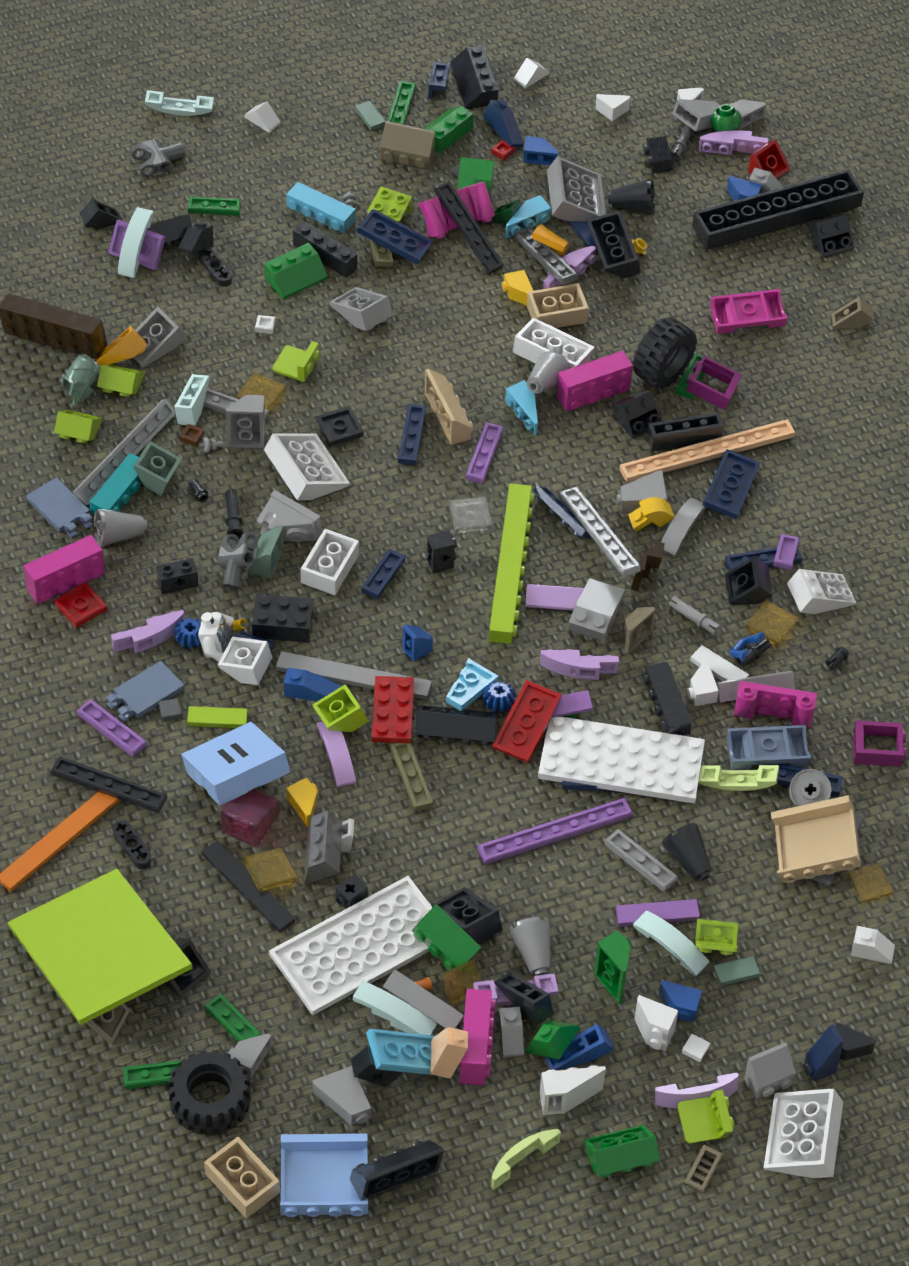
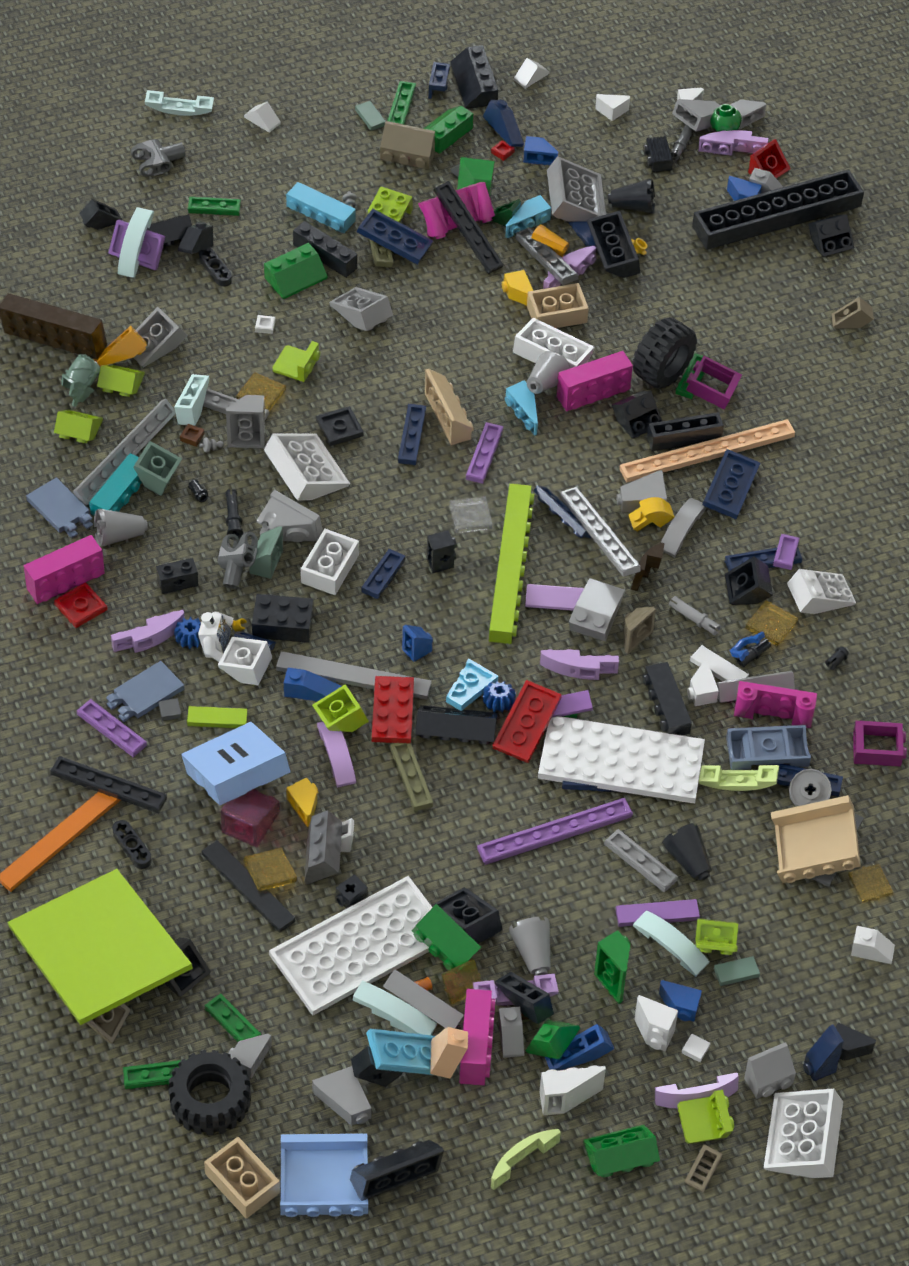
(747, 310): dark pink piece -> none

